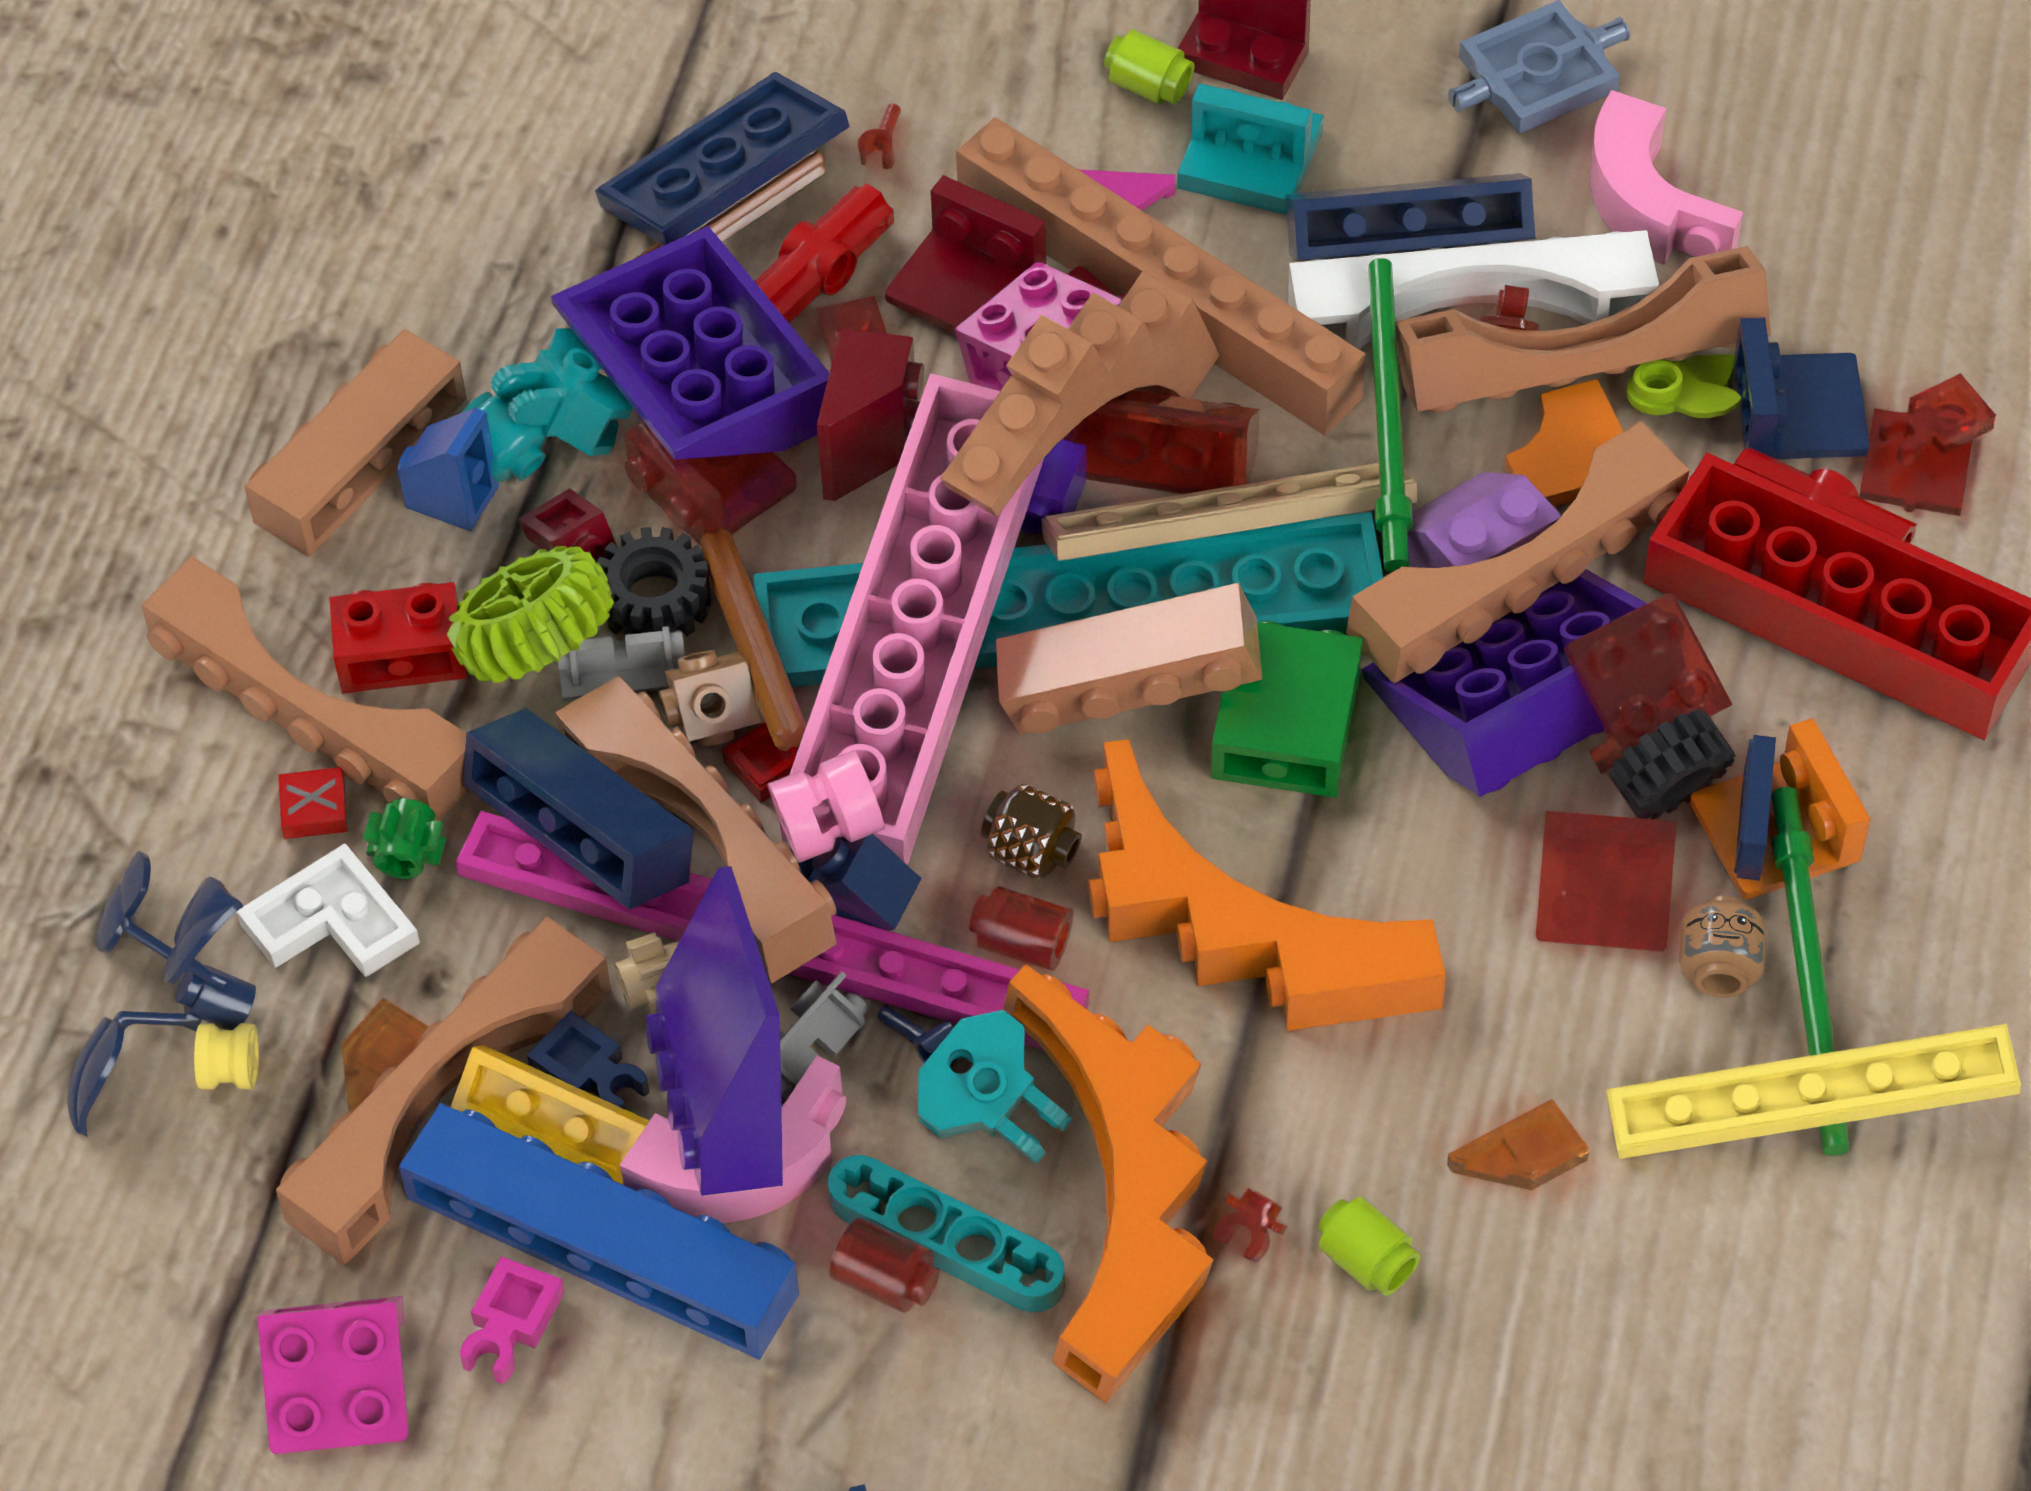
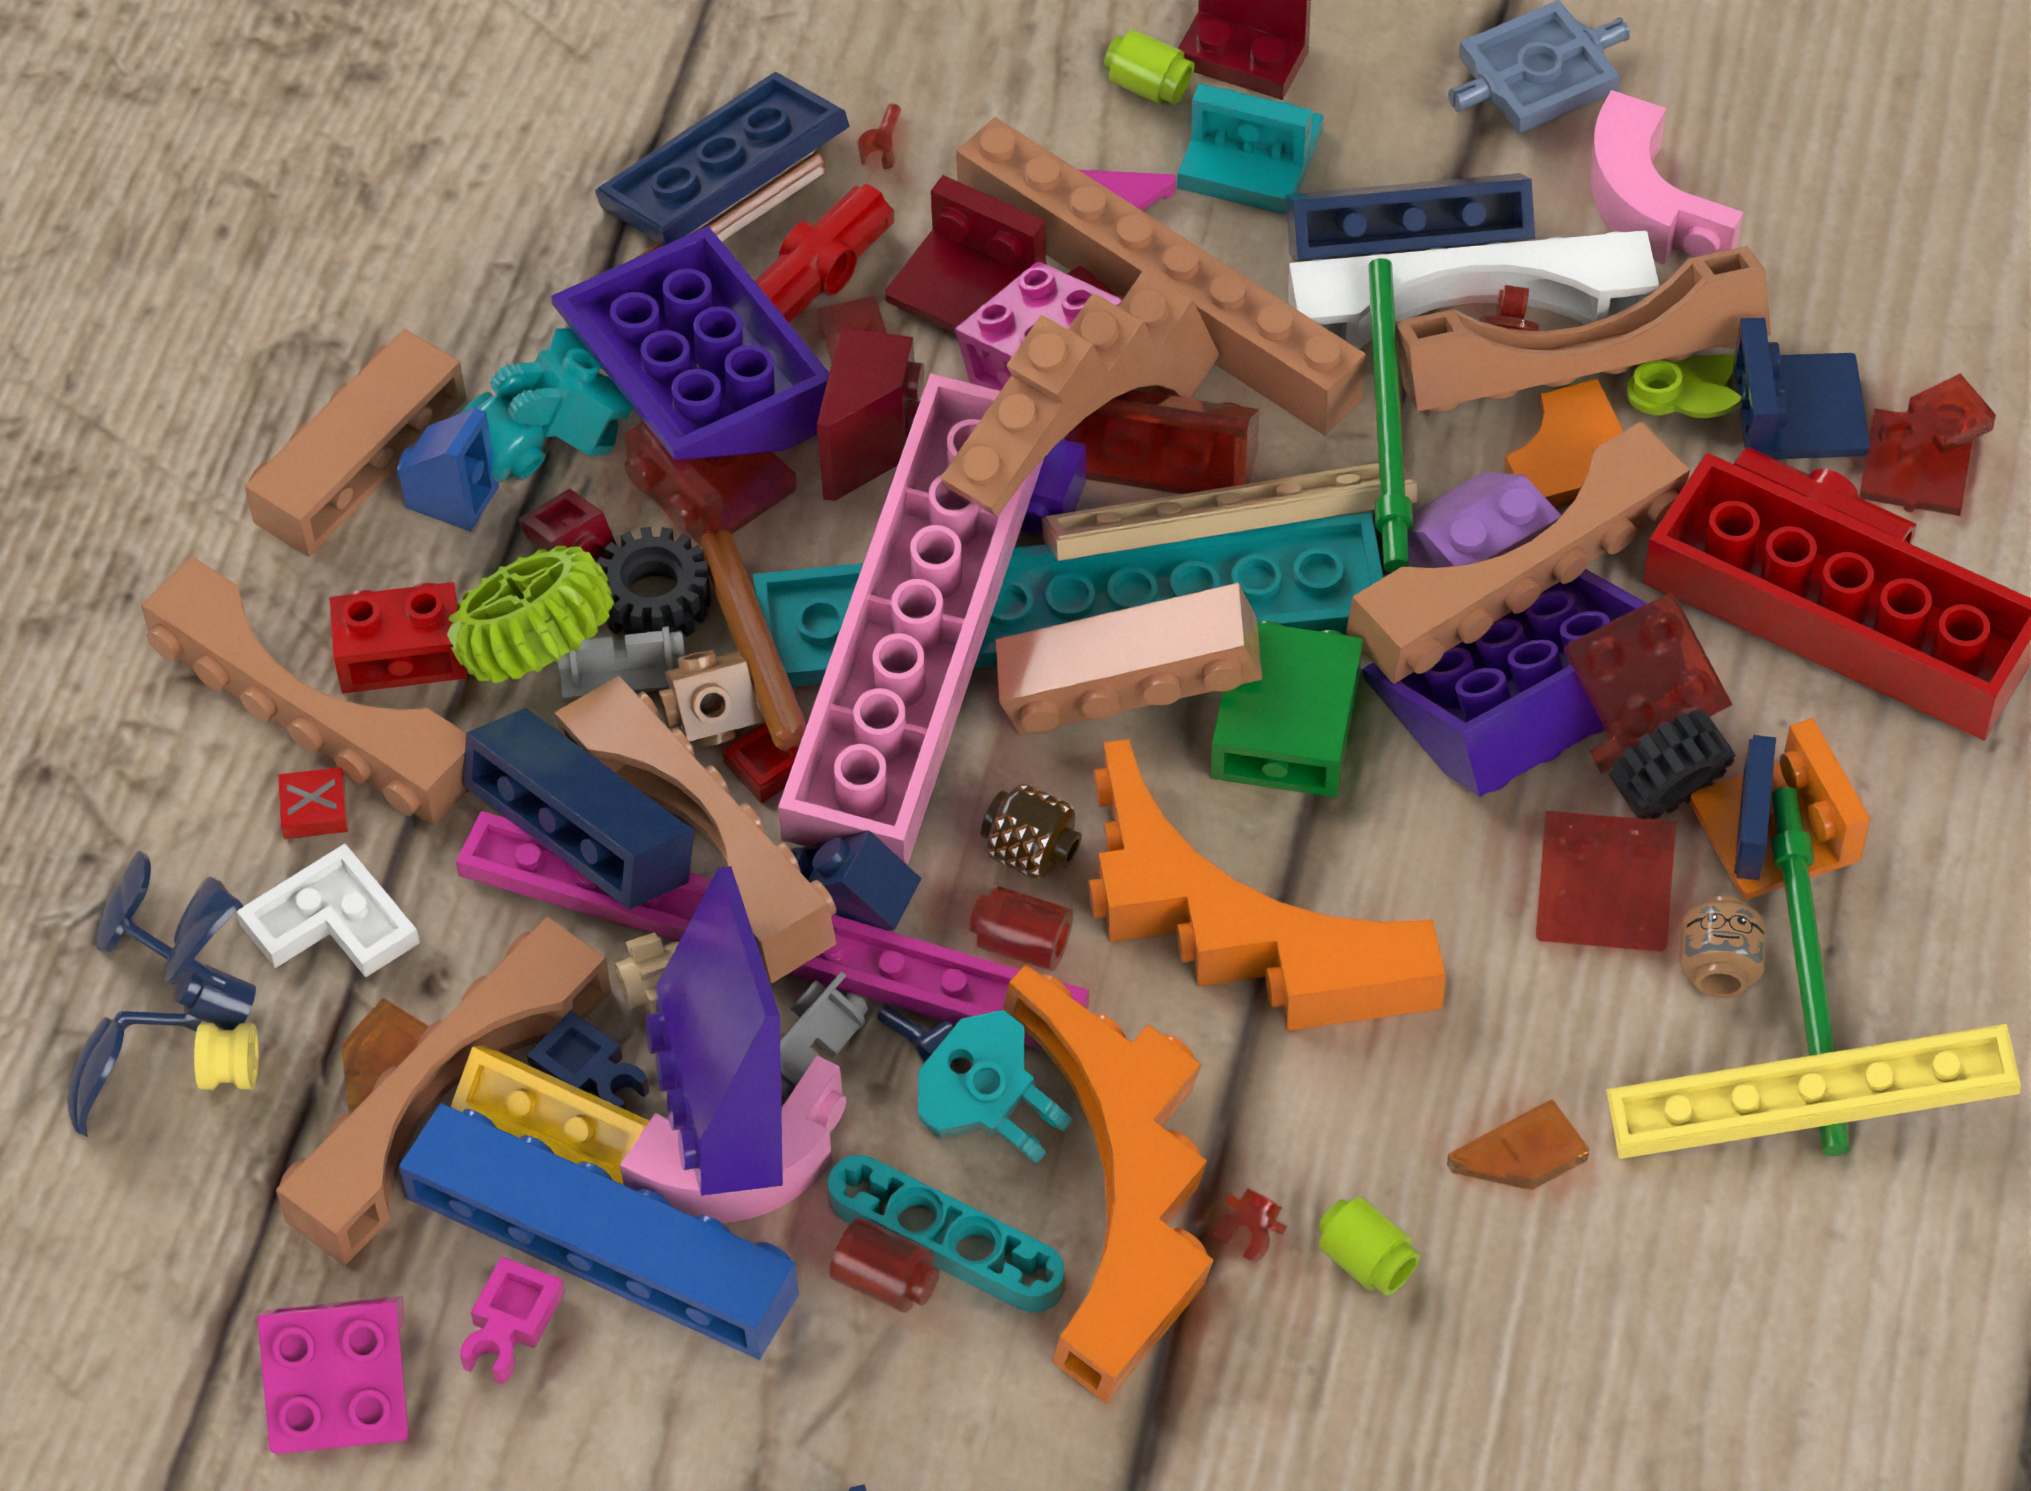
(404, 838): green gear -> none
(848, 796): bright pink wheel -> none

